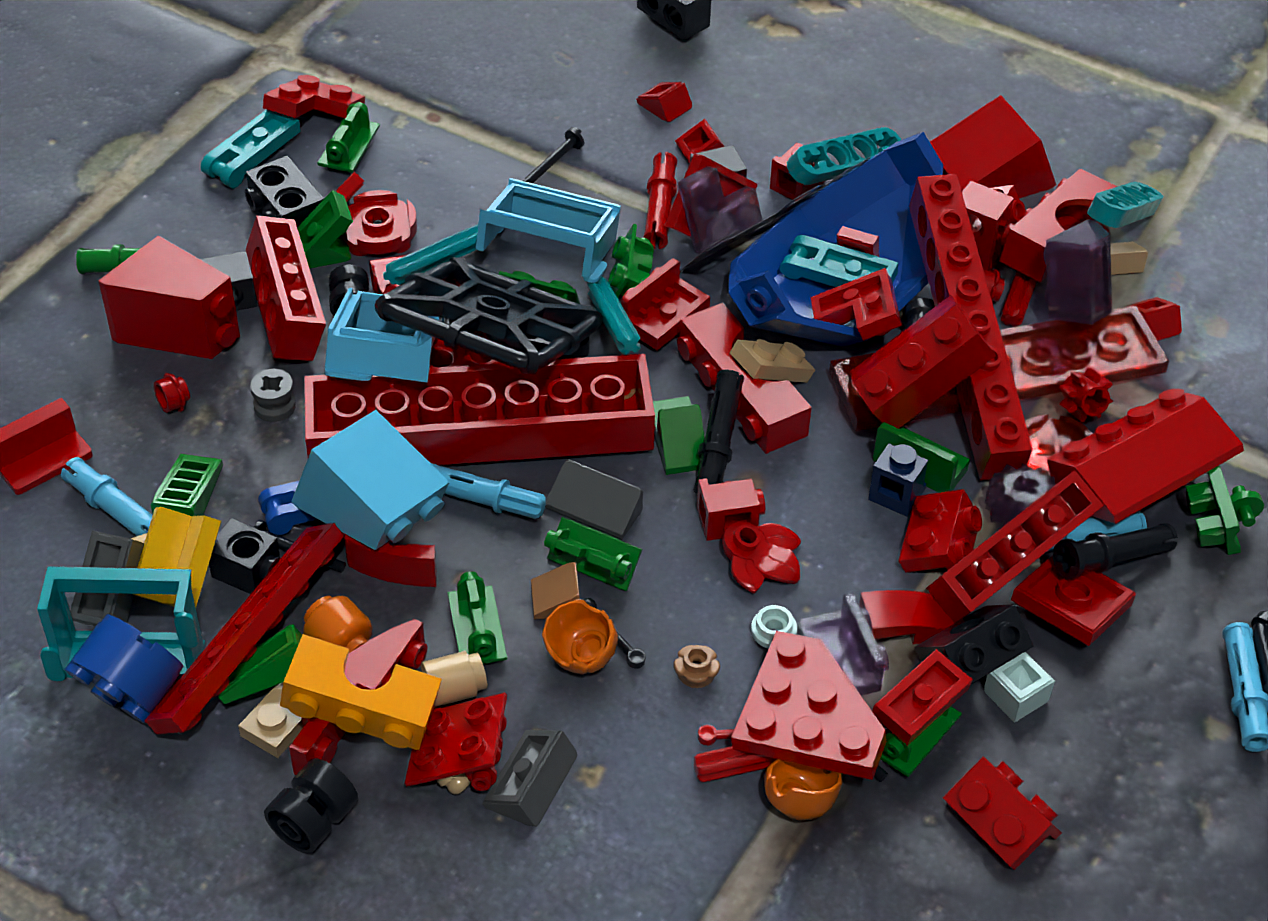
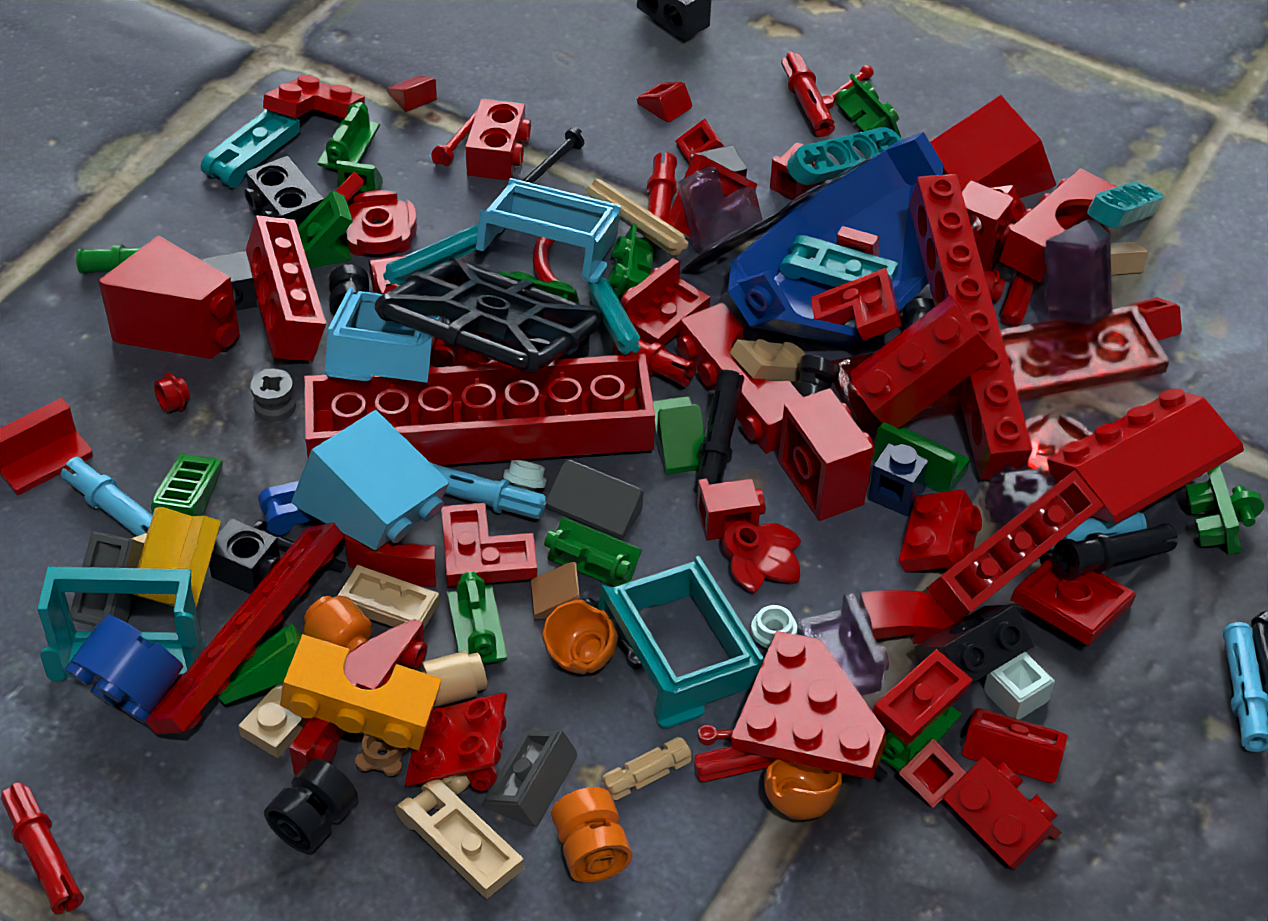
(34, 833): none -> red axle
(369, 173): none -> green slope
(370, 759): none -> medium nougat plate
(389, 598): none -> tan plate
(414, 92): none -> red slope
(444, 154): none -> red piece
(461, 837): none -> tan plate
(473, 550): none -> plate
(497, 139): none -> red brick
(525, 475): none -> light aqua plate
(540, 259): none -> red piece
(591, 835): none -> orange wheel
(647, 223): none -> tan axle
(647, 768): none -> tan axle
(664, 363): none -> red pin
(684, 696): none -> teal piece
(696, 674): medium nougat plate -> none
(803, 84): none -> red axle
(816, 374): none -> black wheel
(825, 454): none -> red brick
(864, 100): none -> green hinge
(866, 72): none -> red hinge
(932, 772): none -> red slope
(1020, 744): none -> red slope
(1085, 394): red gear -> none

